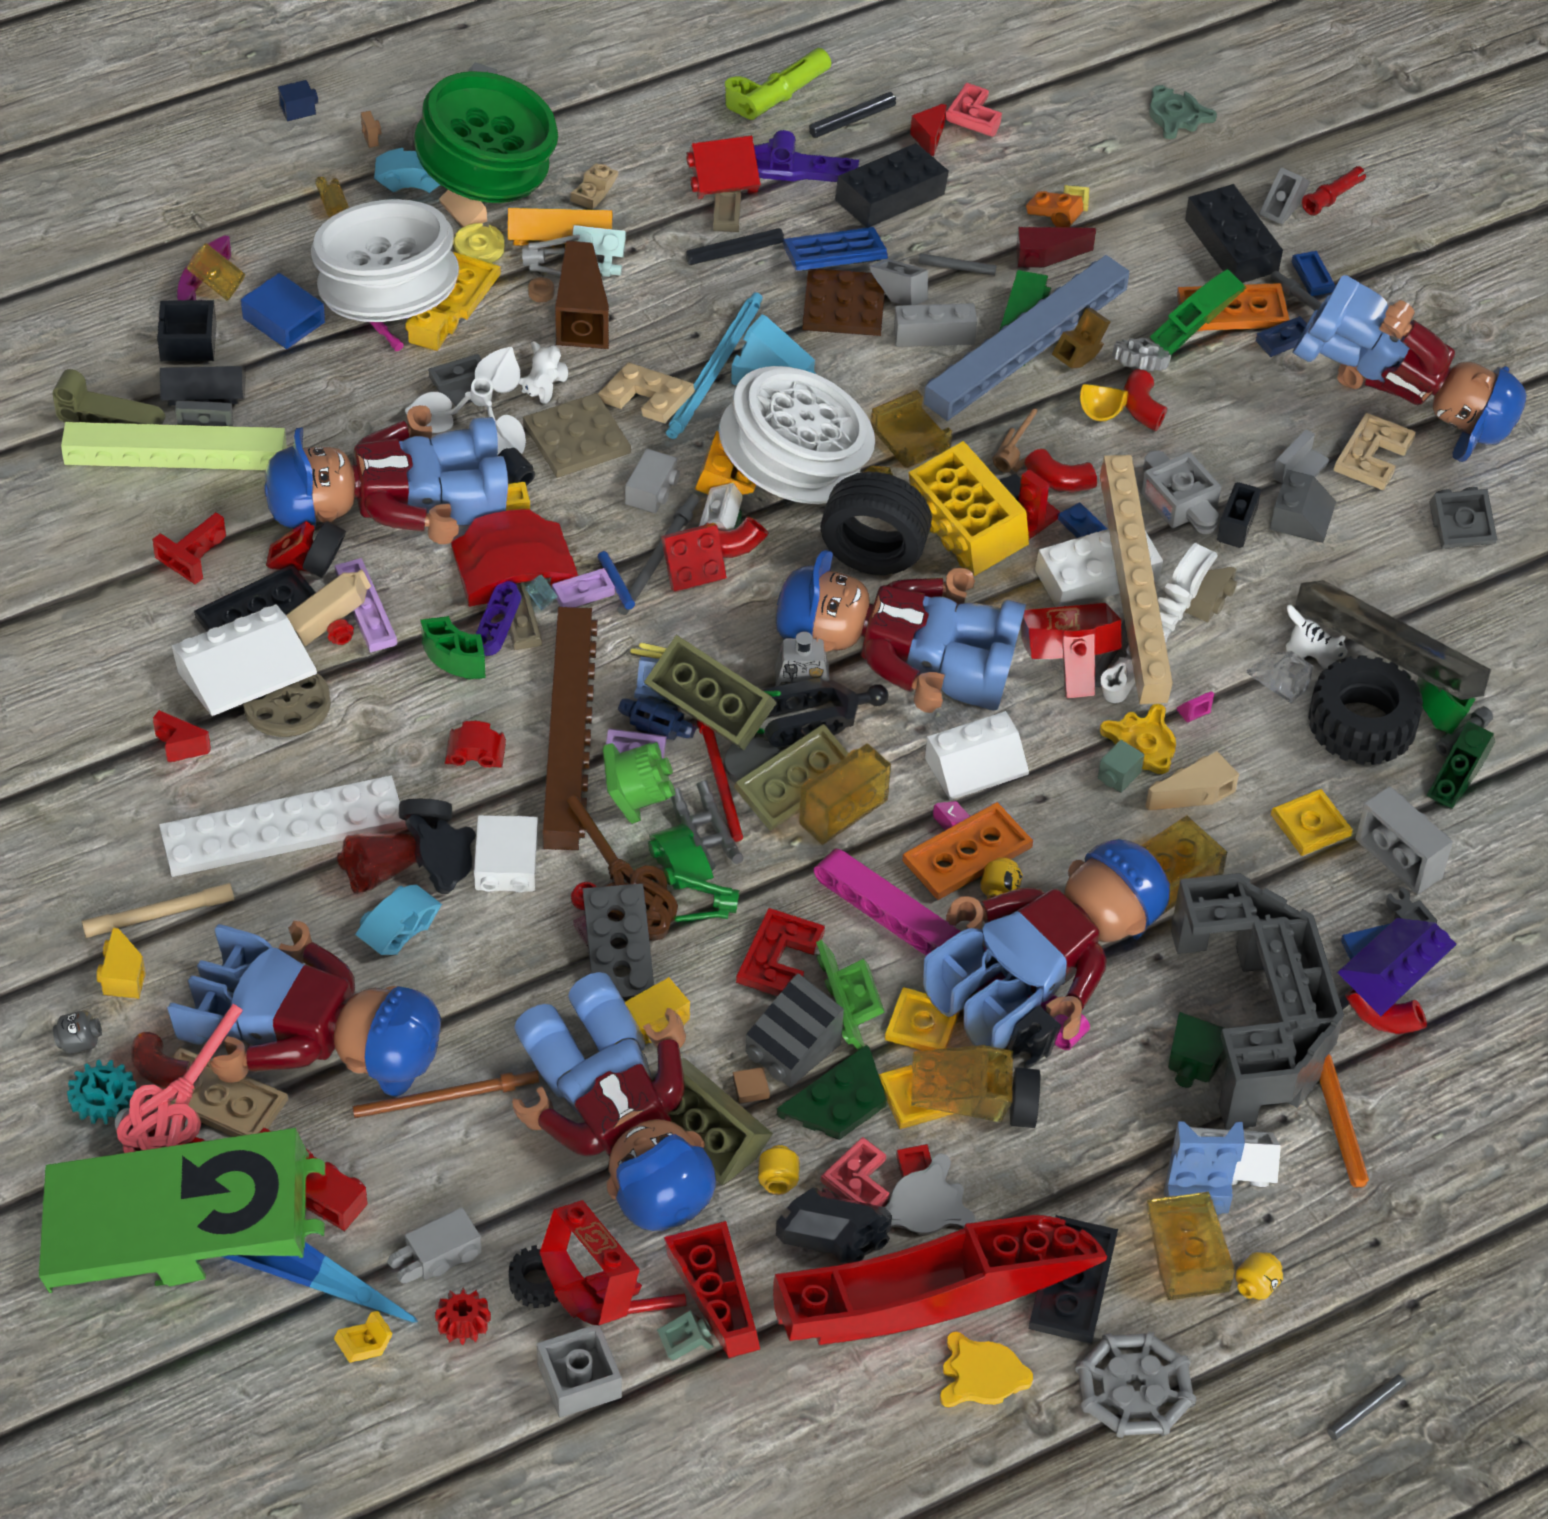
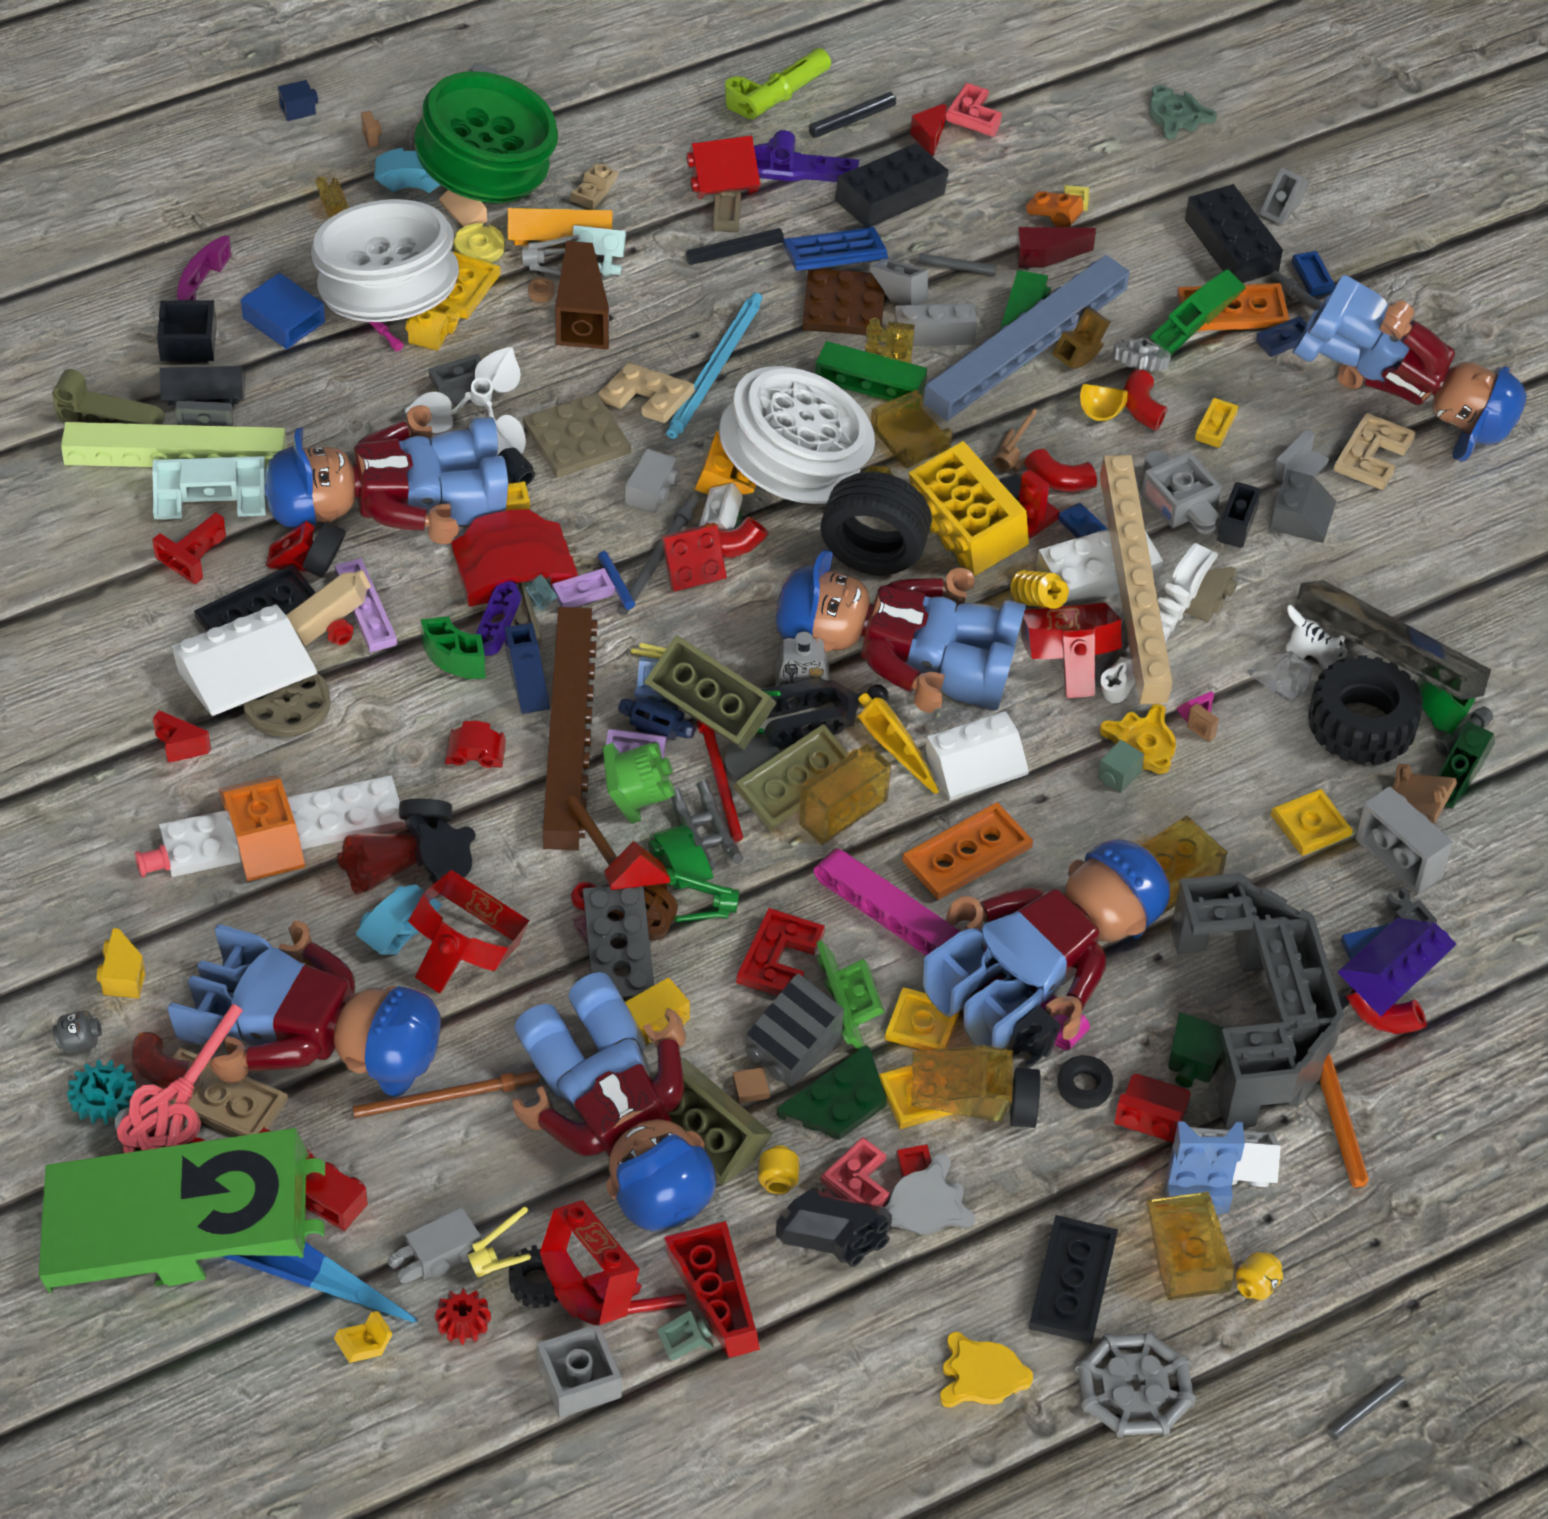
(152, 860): none -> coral bush
(207, 897): tan piece -> none
(209, 480): none -> light aqua bracket
(215, 271): clear yellow slope -> none
(263, 827): none -> orange slope
(450, 946): none -> red piece
(485, 1260): none -> light yellow plant
(506, 853): white panel -> none
(526, 668): none -> dark blue slope
(544, 372): white animal -> none
(635, 869): none -> red slope
(768, 347): medium azure slope -> none
(869, 372): none -> green brick
(892, 735): none -> yellow piece
(898, 339): none -> clear yellow plate
(933, 1280): red slope -> none
(949, 814): dark pink slope -> none
(1000, 877): yellow head -> none
(1039, 589): none -> yellow piece
(1086, 1065): none -> black tyre
(1152, 1107): none -> red bracket
(1200, 784): tan slope -> none
(1202, 722): none -> medium nougat tile
(1216, 422): none -> yellow plate
(1327, 194): red pin -> none
(1423, 792): none -> medium nougat piece
(1463, 517): dark grey plate -> none

